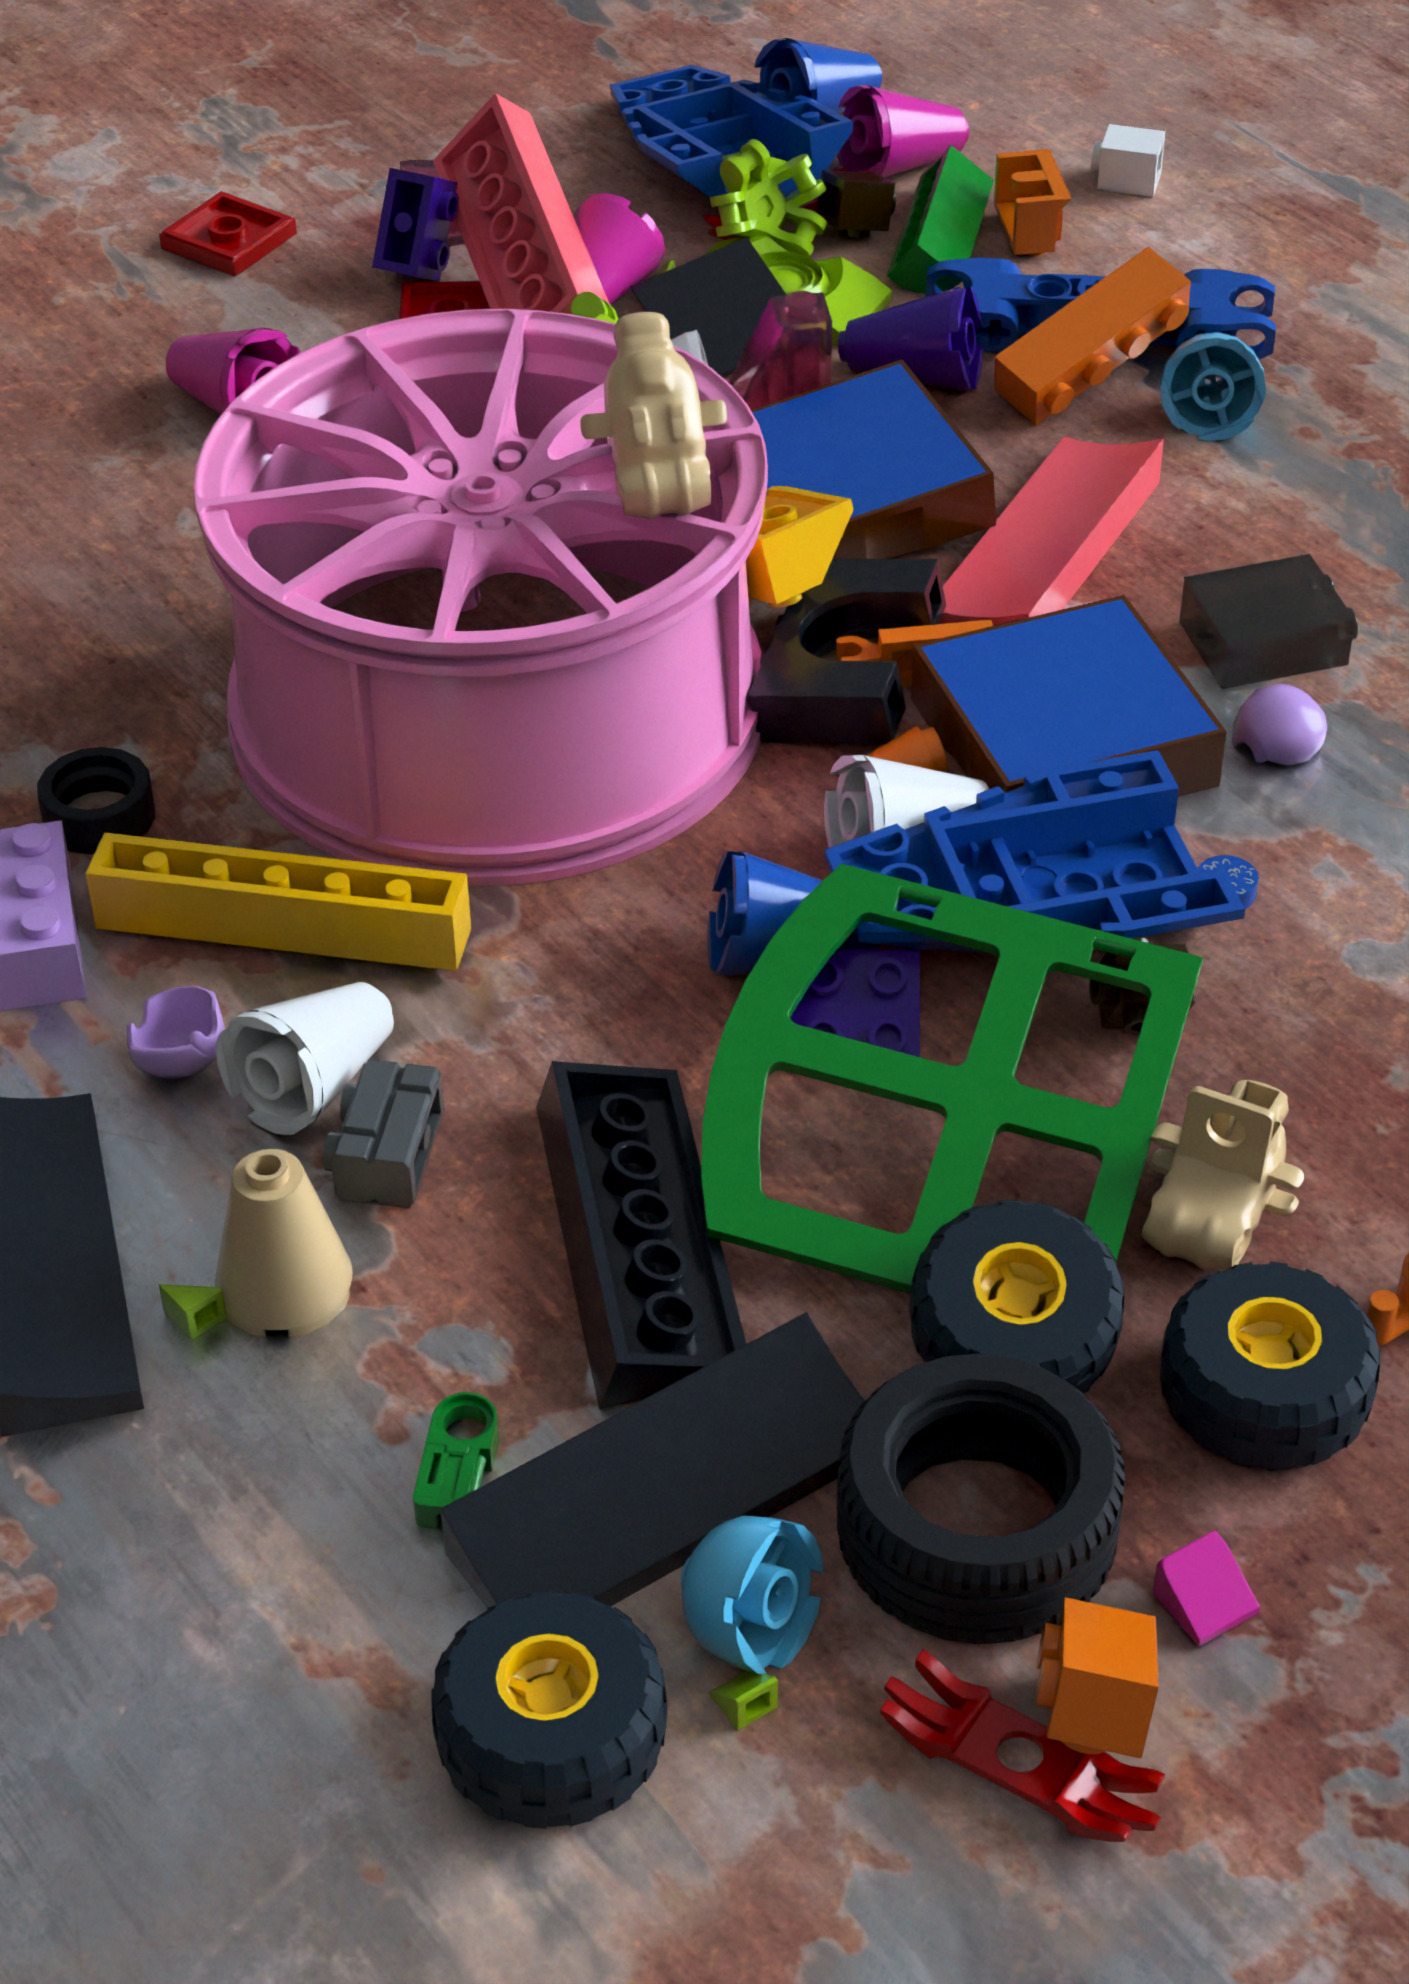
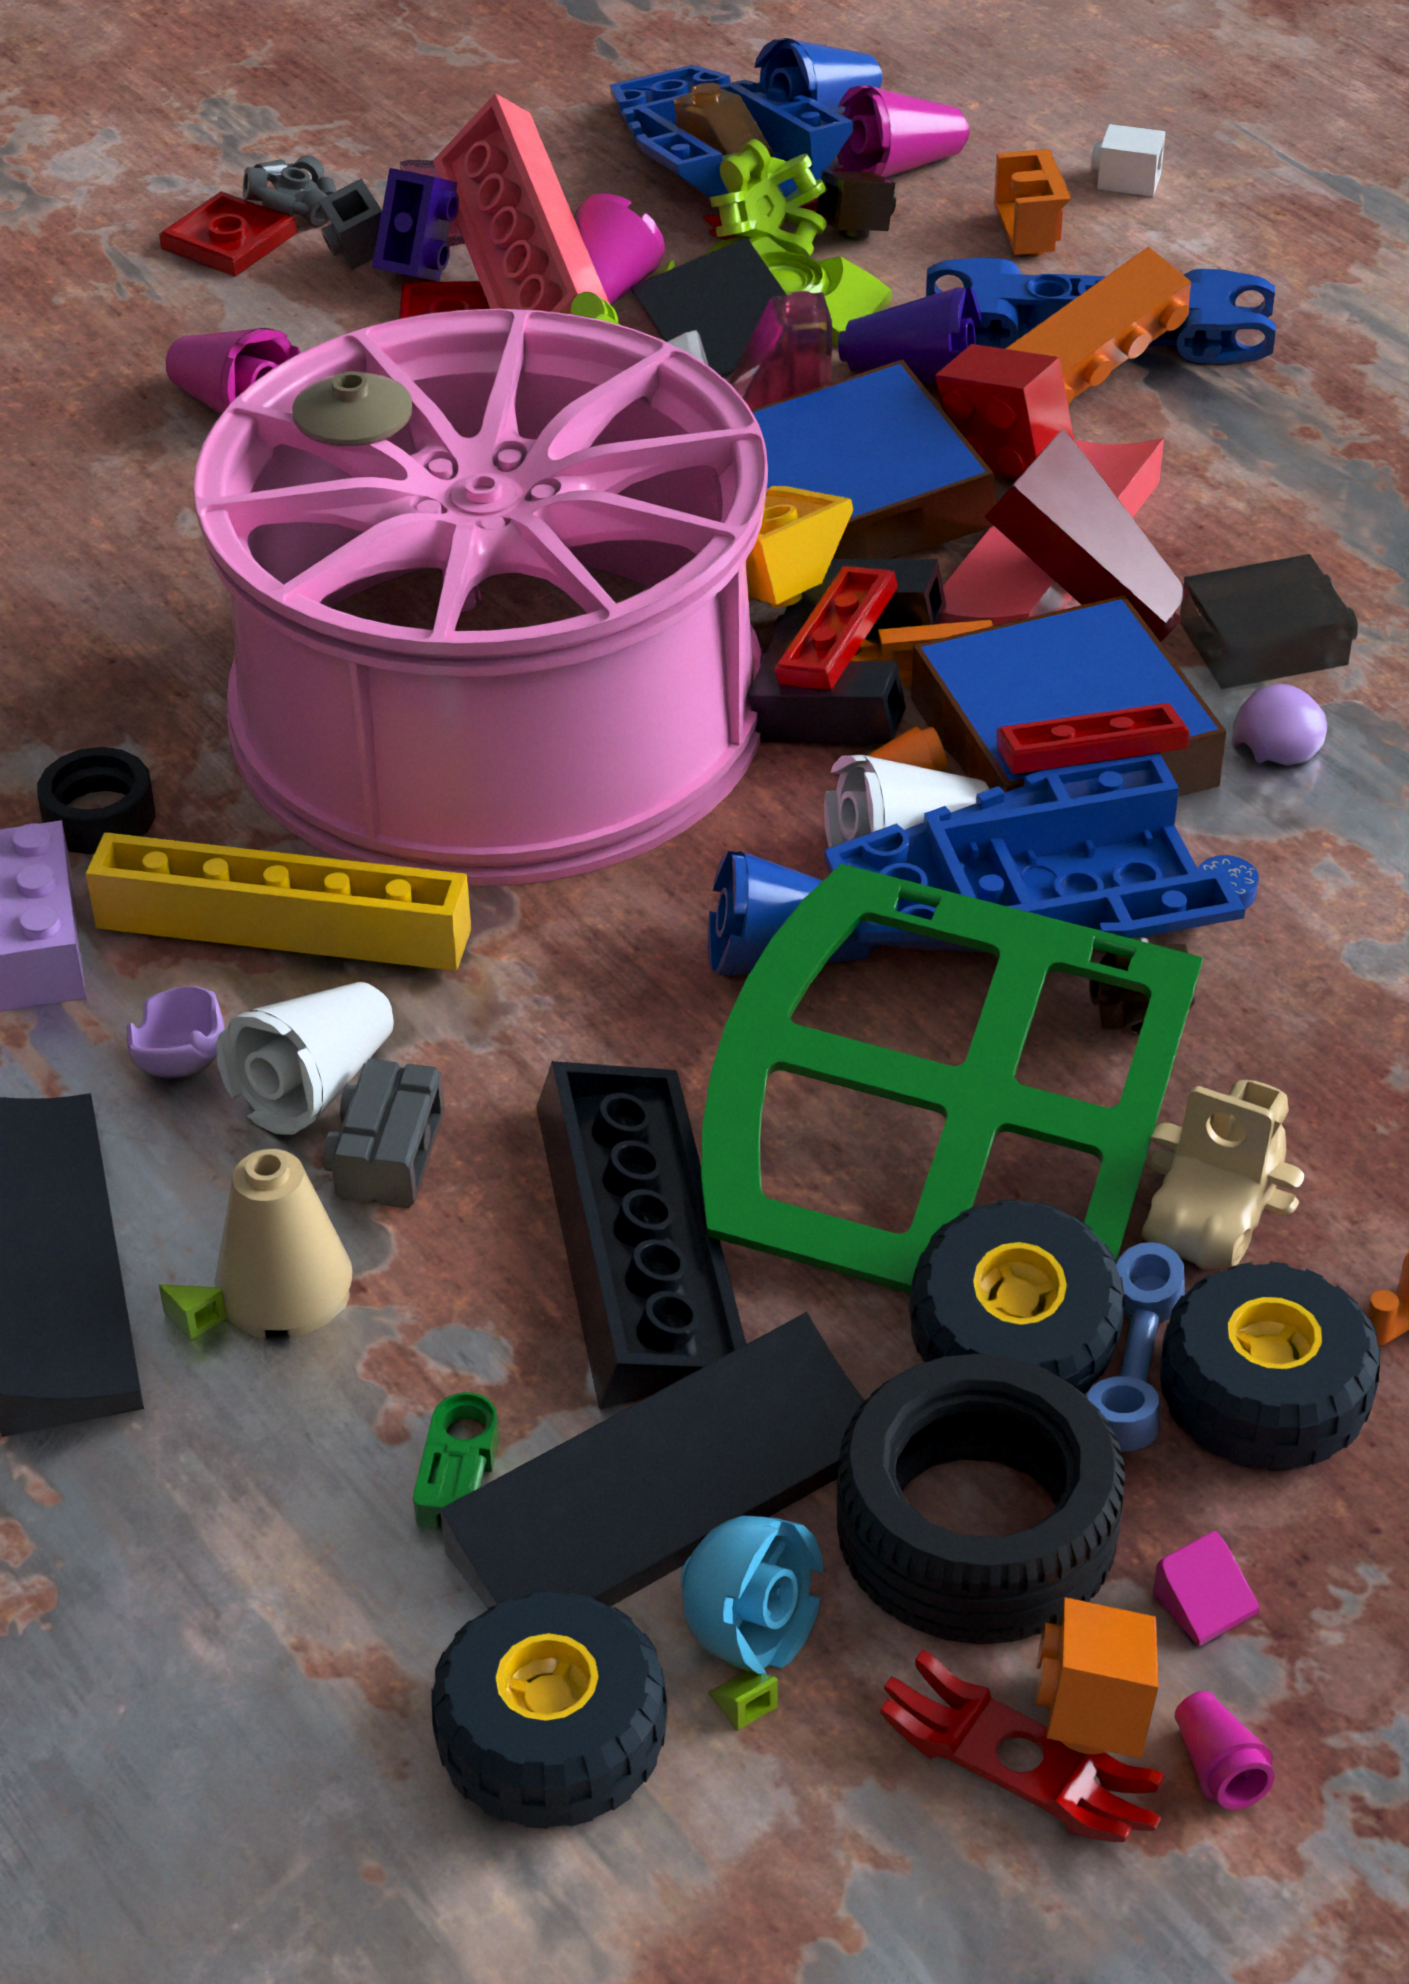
(291, 186): none -> dark grey piece
(351, 223): none -> dark grey brick
(352, 409): none -> dark tan dish
(654, 422): tan piece -> none
(717, 118): none -> clear orange slope
(836, 628): none -> red tile
(867, 998): dark purple hinge -> none
(941, 221): green brick -> none
(1005, 404): none -> red brick
(1085, 537): none -> slope
(1092, 738): none -> red tile
(1152, 1287): none -> medium blue piece
(1219, 407): medium azure cylinder -> none
(1224, 1752): none -> dark pink cone

